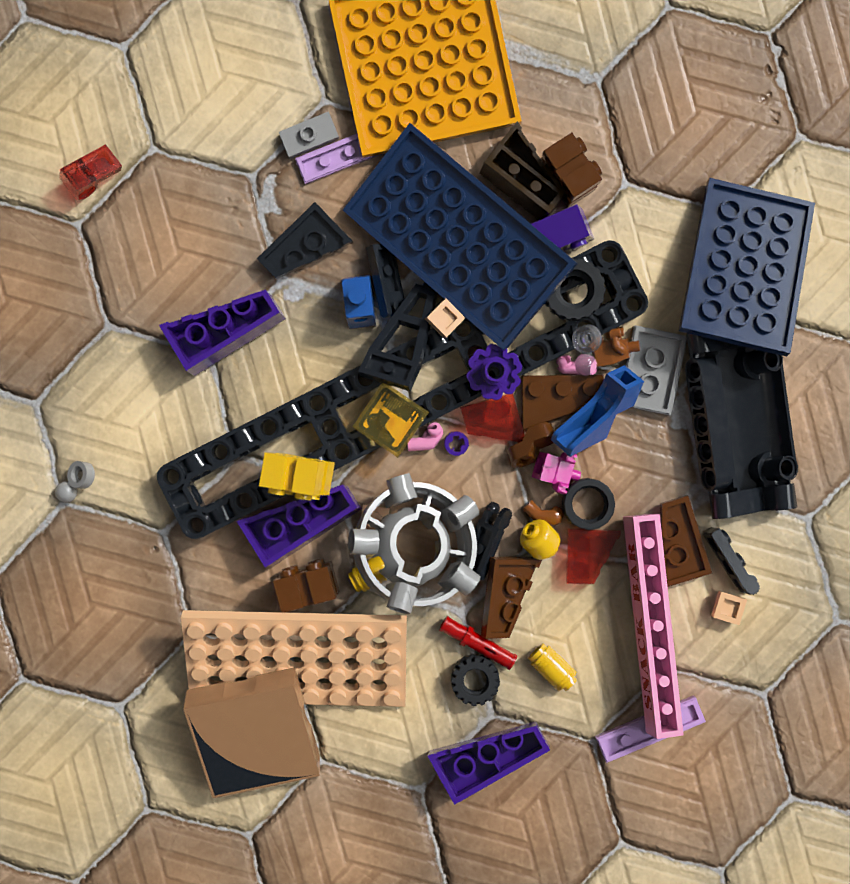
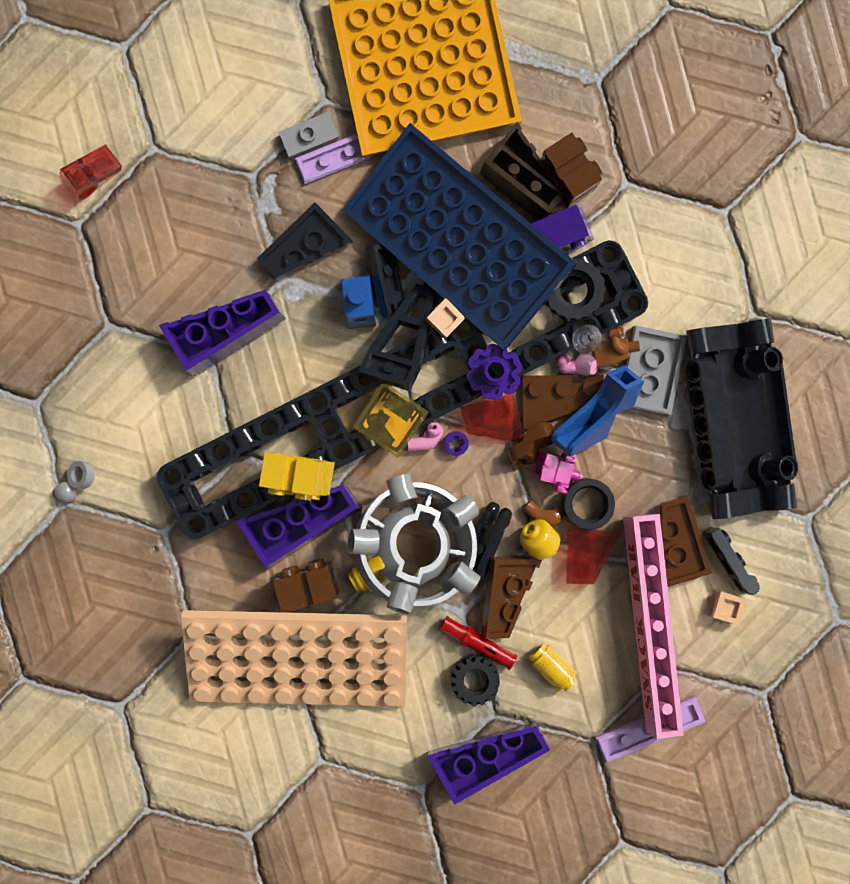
(252, 733): medium nougat tile -> none
(747, 267): dark blue plate -> none

